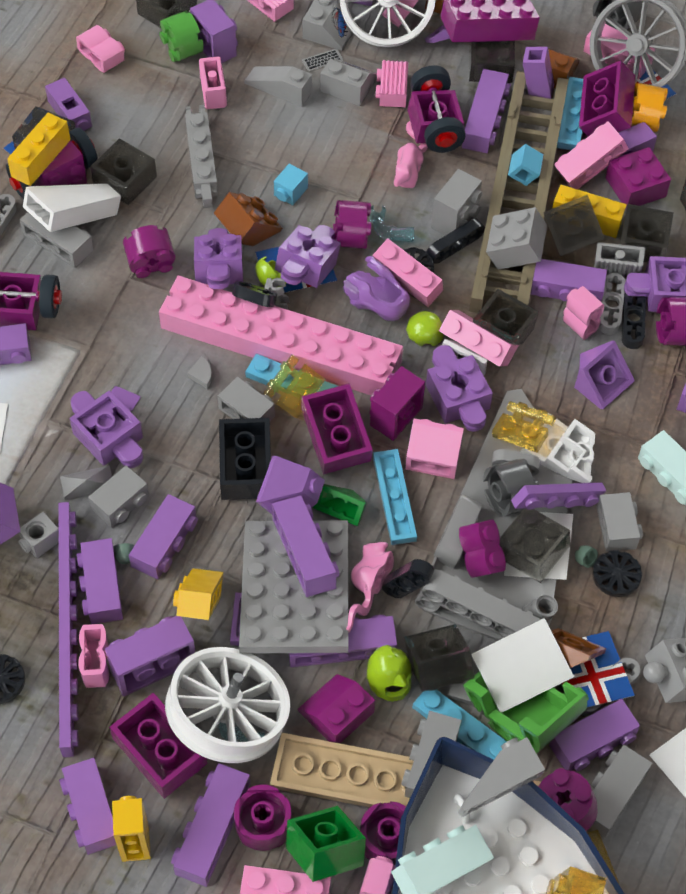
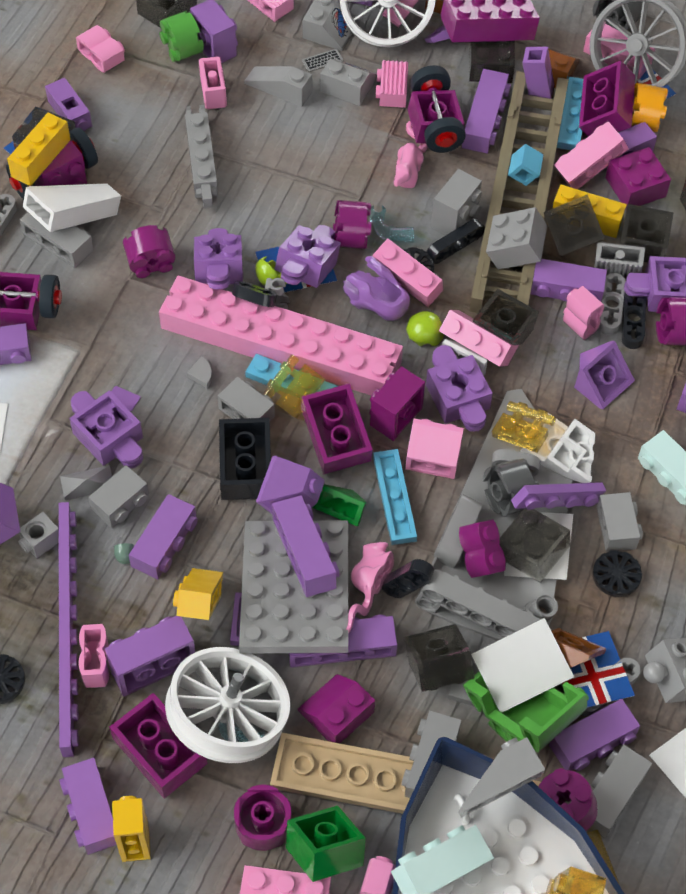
(100, 581): medium lavender brick -> none
(124, 170): clear smoke brick -> none
(211, 825): medium lavender brick -> none
(247, 218): dark orange slope -> none
(290, 184): medium azure brick -> none
(378, 820): magenta brick -> none
(389, 668): lime piece -> none
(471, 733): medium azure plate -> none
(586, 551): sand green hinge -> none

